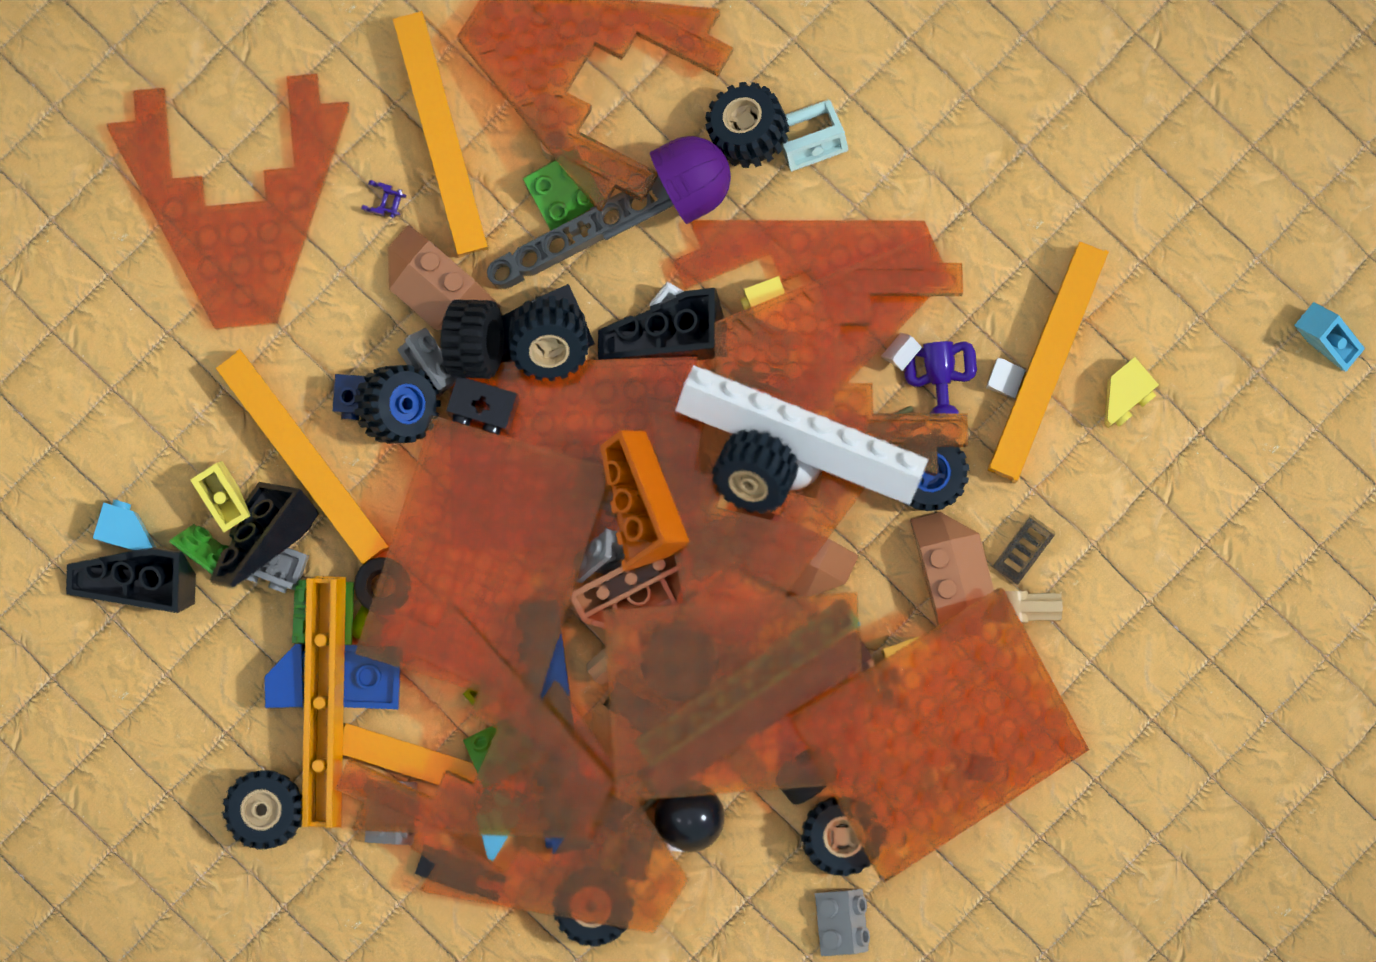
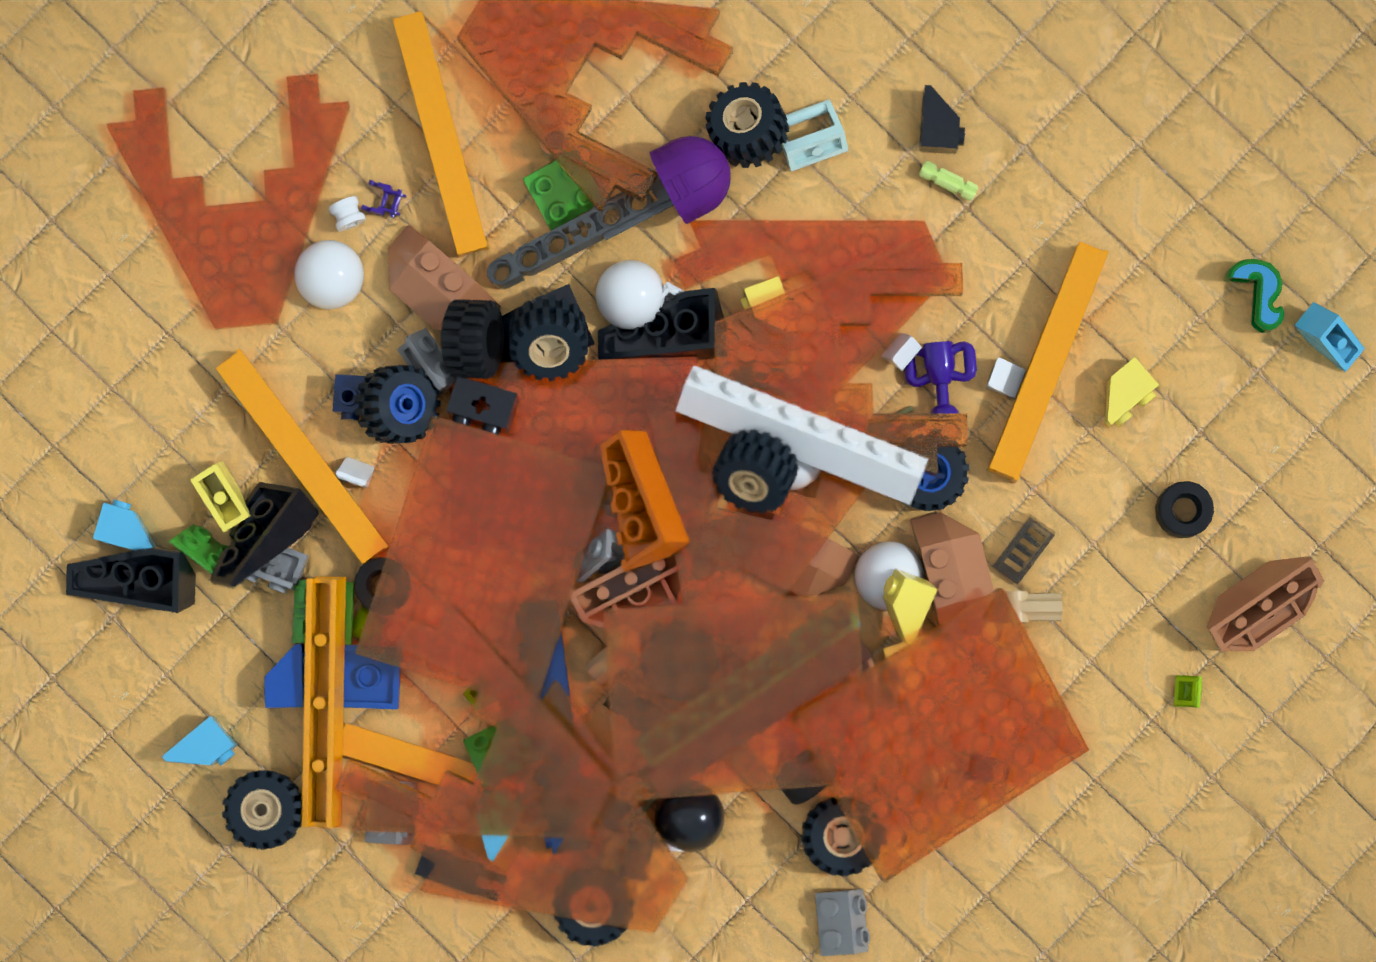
(204, 745): none -> medium azure slope
(329, 274): none -> white piece
(347, 213): none -> white wheel
(355, 472): none -> white slope
(629, 294): none -> white piece
(878, 565): none -> white piece
(908, 602): none -> light yellow slope
(939, 125): none -> black slope
(948, 180): none -> yellowish green axle
(1188, 691): none -> lime slope
(1203, 504): none -> black tyre
(1264, 604): none -> nougat wedge
(1266, 290): none -> green animal

